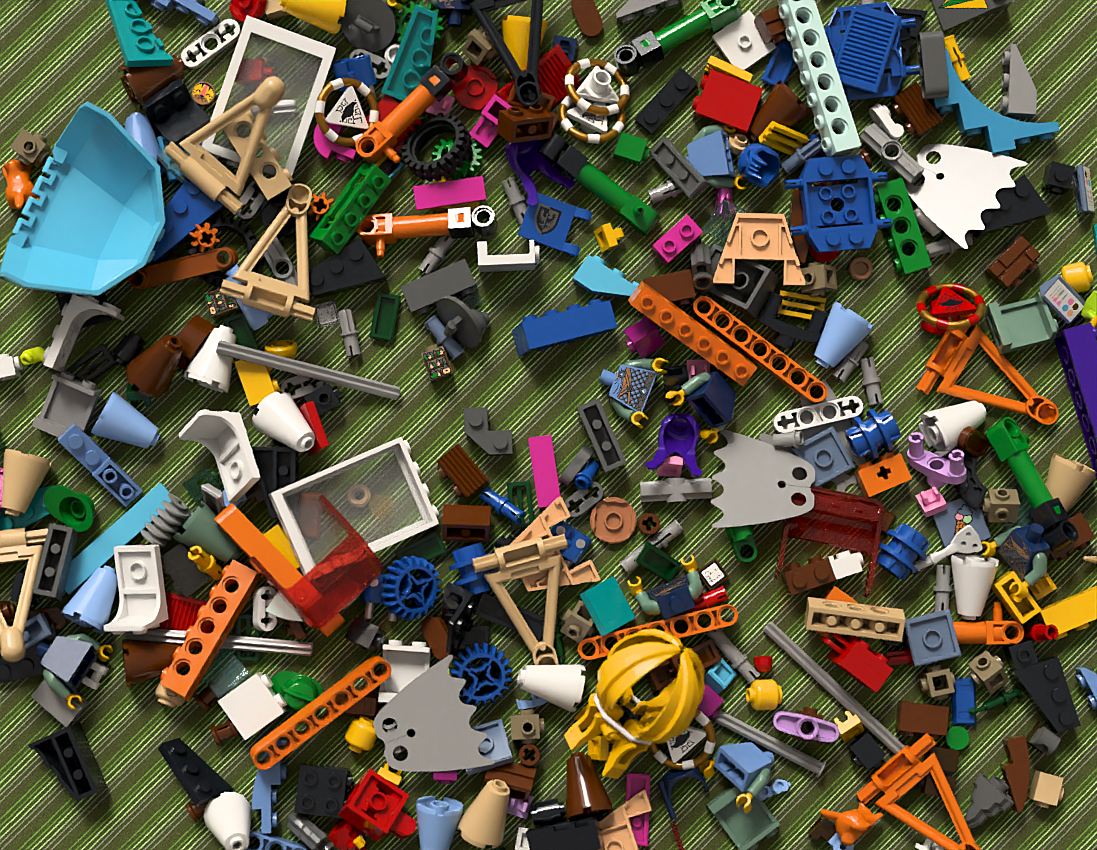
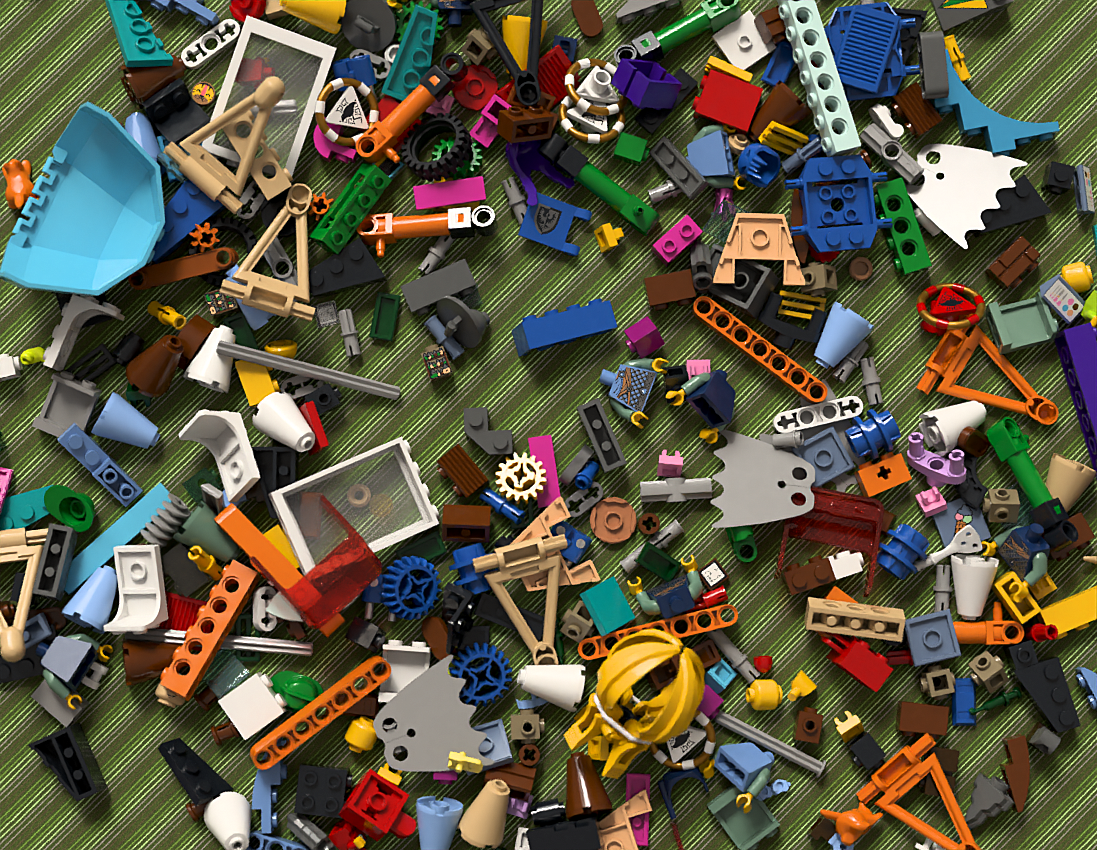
(21, 480): tan cone -> none
(31, 148): dark tan brick -> none
(167, 315): none -> yellow pin
(461, 762): none -> light yellow piece
(511, 262): white panel -> none
(531, 480): none -> gear
(601, 280): medium azure slope -> none
(644, 84): none -> dark purple piece
(678, 435): dark purple hair -> none
(692, 333): orange brick -> none
(791, 723): lavender connector -> none
(801, 686): none -> yellow piece
(833, 687): light grey axle -> none
(946, 245): light grey axle -> none
(957, 737): green tile -> none
(1019, 89): light grey slope -> none
(1046, 789): tan brick -> none

